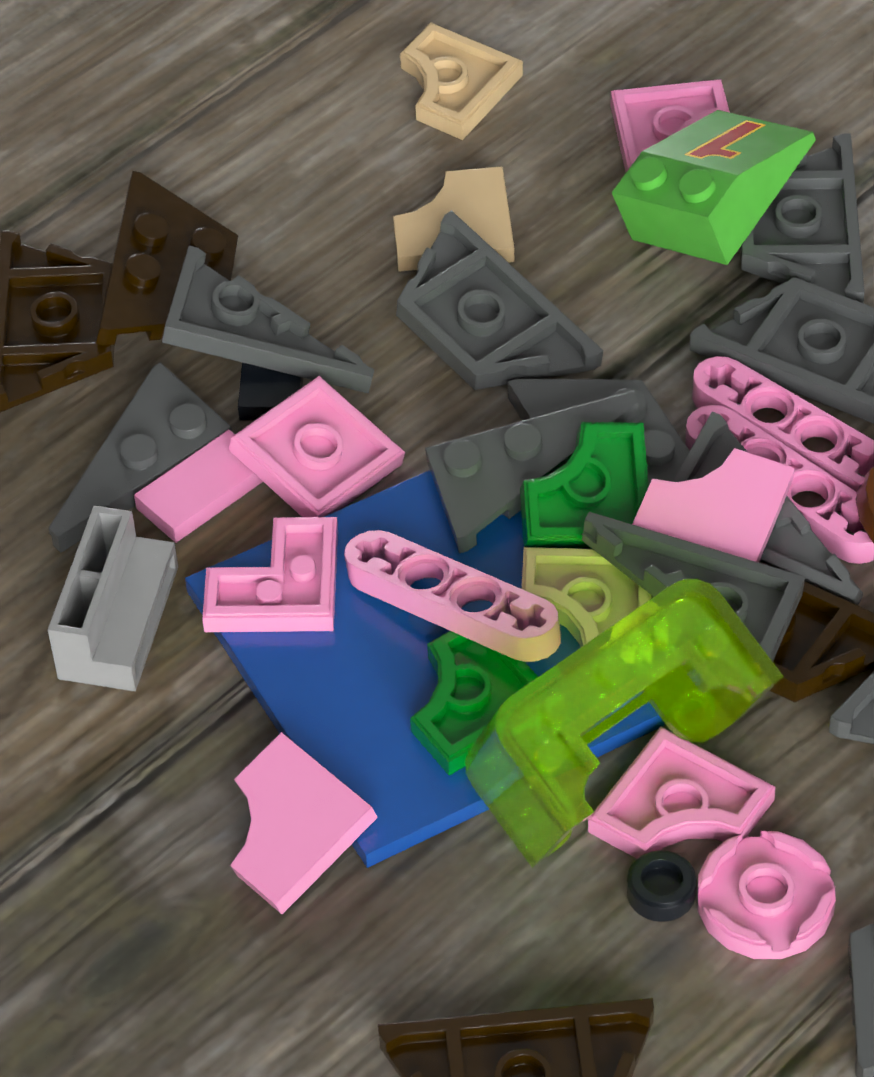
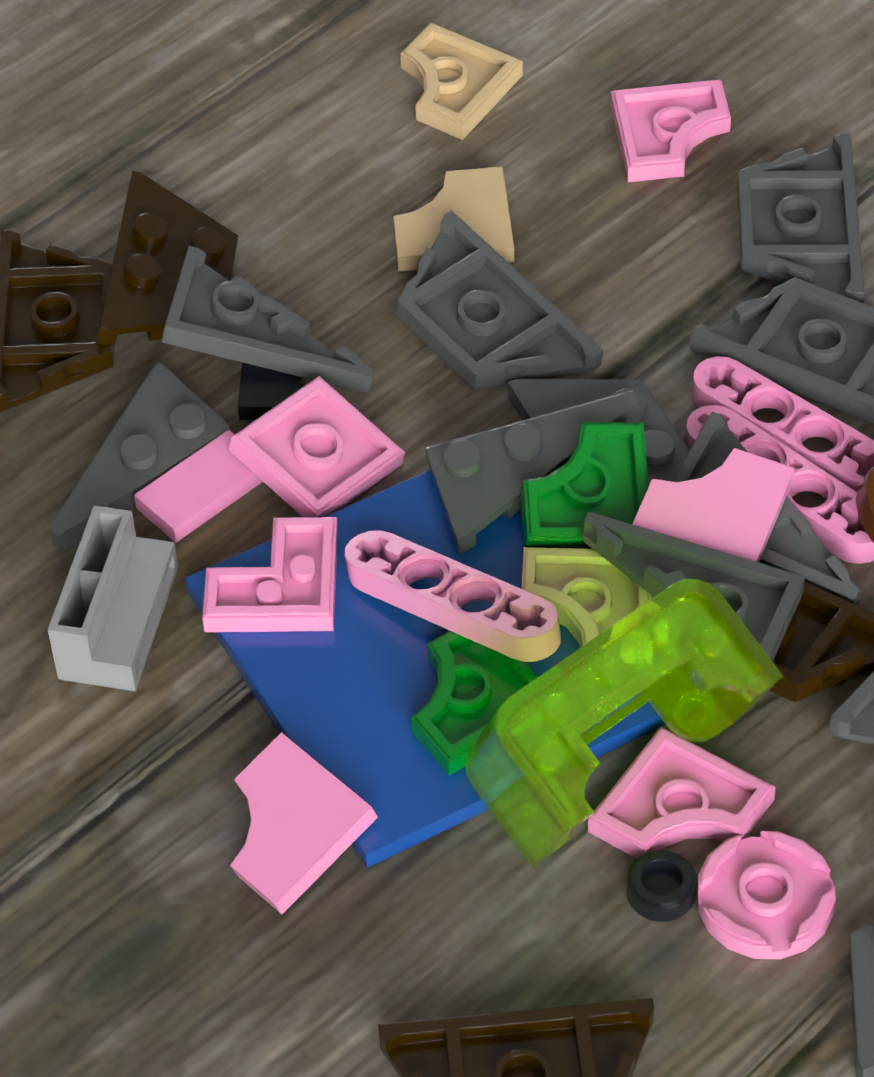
(709, 183): bright green slope -> none

